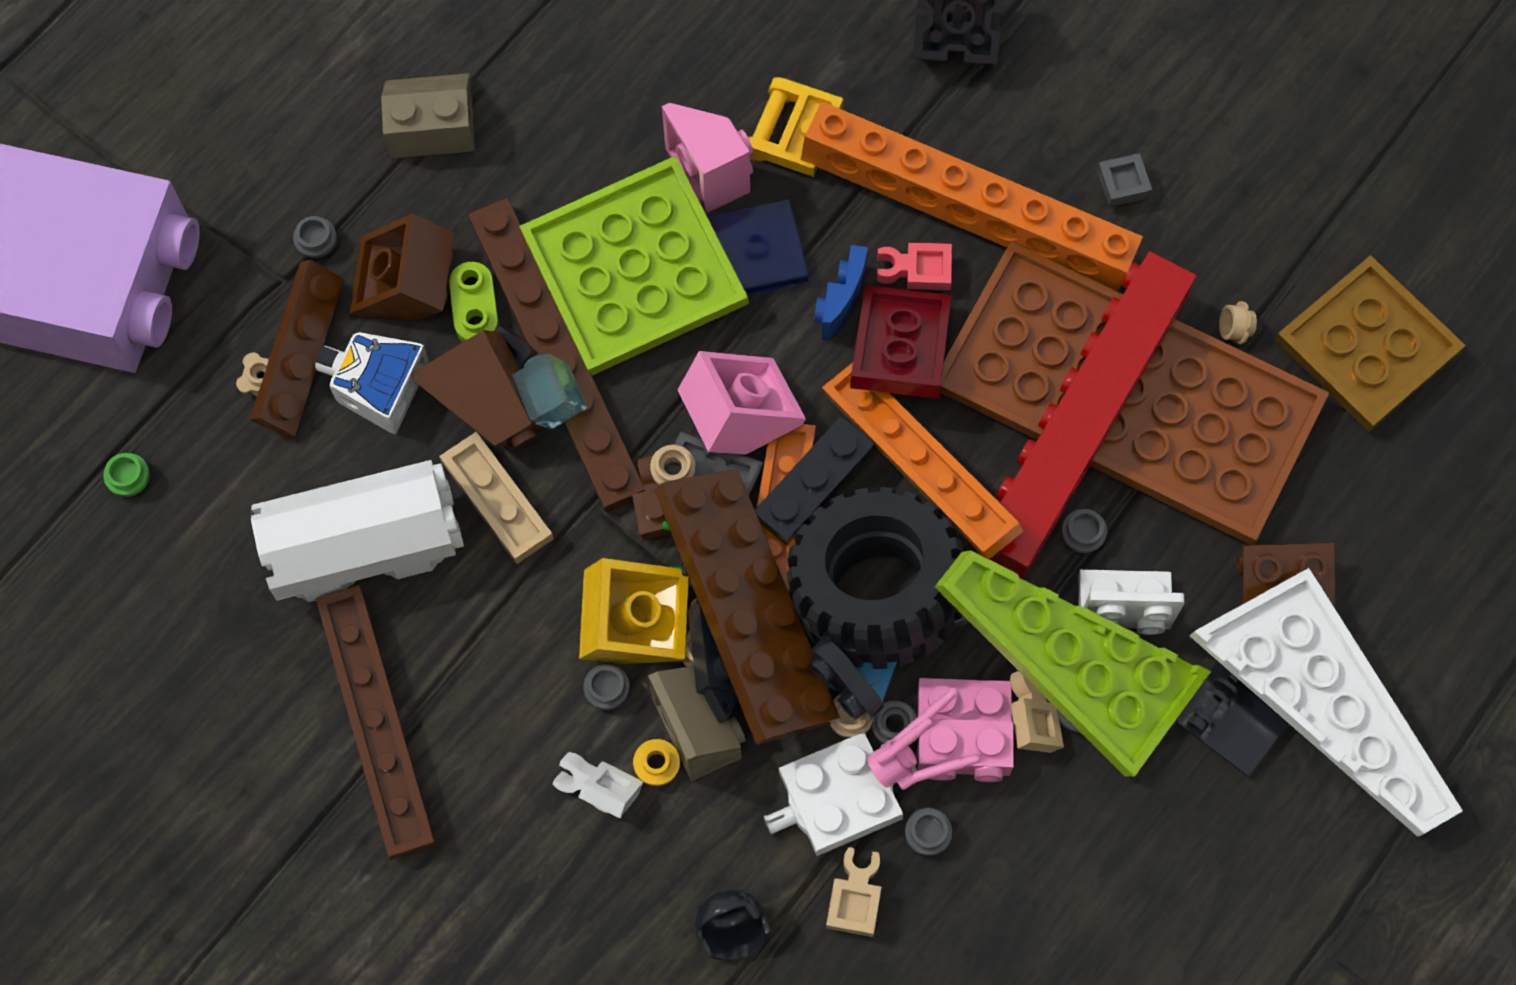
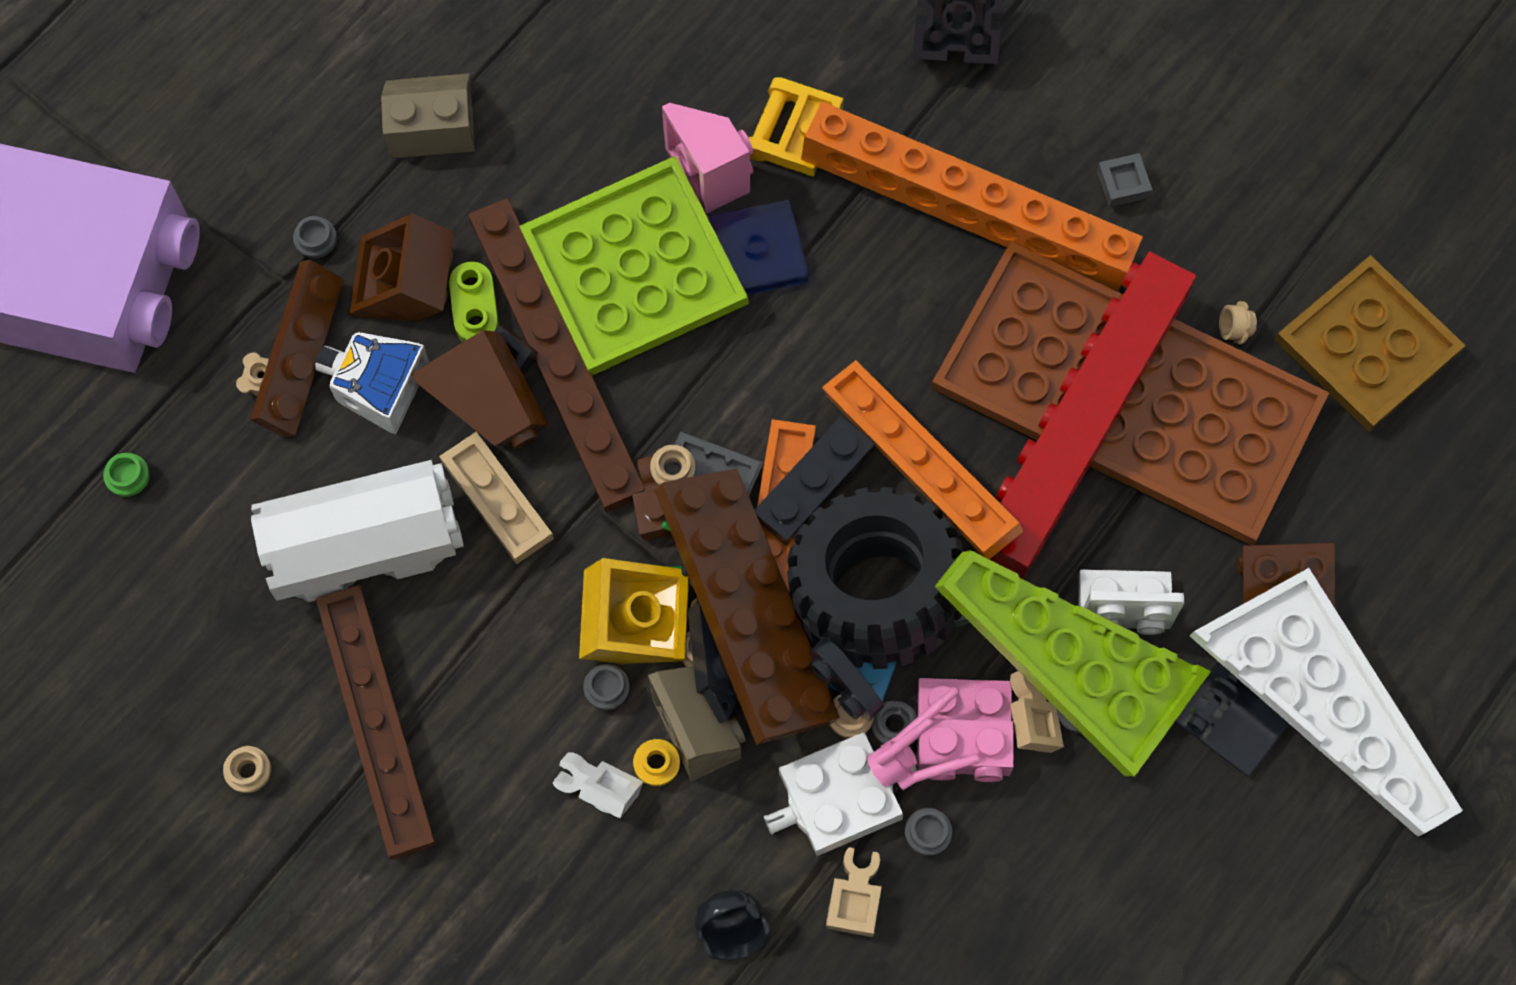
(238, 760): none -> tan plate
(549, 390): clear light blue brick -> none
(738, 401): bright pink slope -> none
(842, 296): blue slope -> none
(901, 342): dark red plate -> none
(925, 266): coral plate -> none
(1084, 531): dark grey plate -> none

